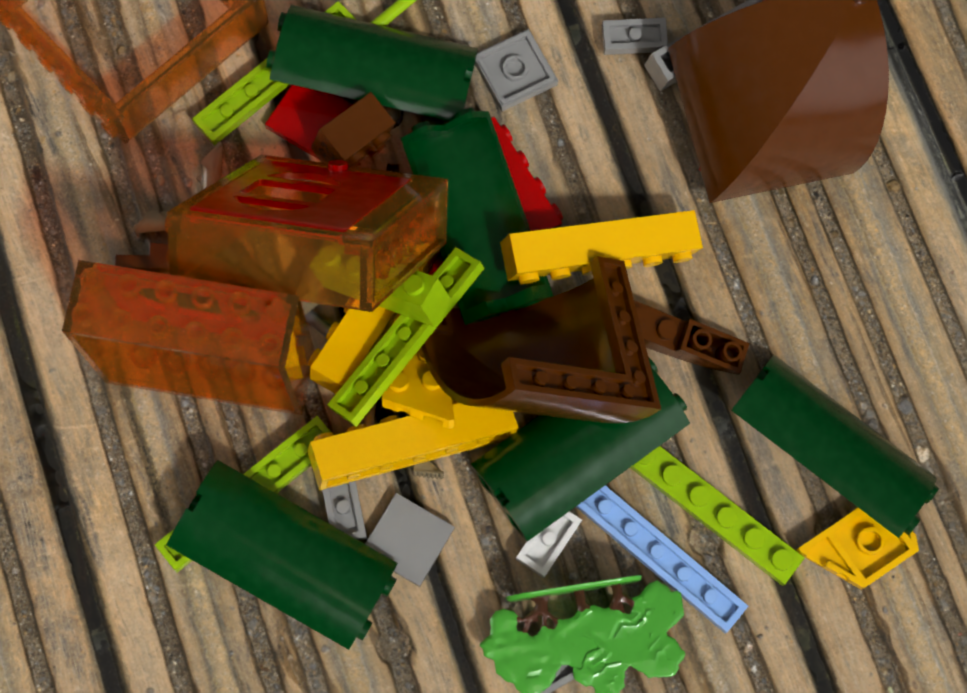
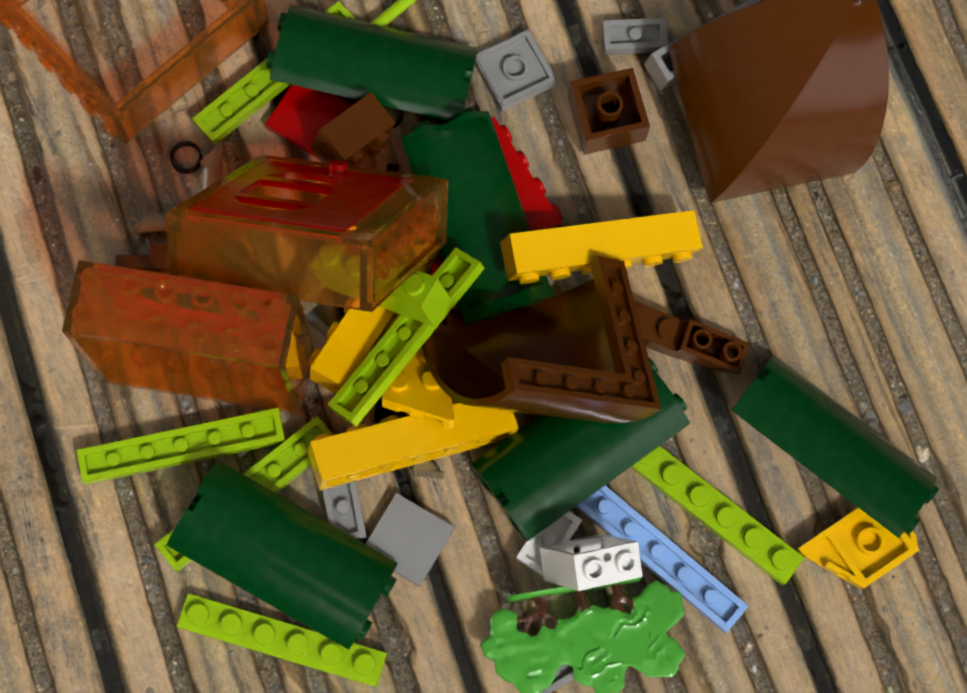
(180, 446): none -> lime plate
(182, 144): none -> black axle
(281, 640): none -> lime plate
(598, 562): none -> white window
(608, 111): none -> reddish brown brick

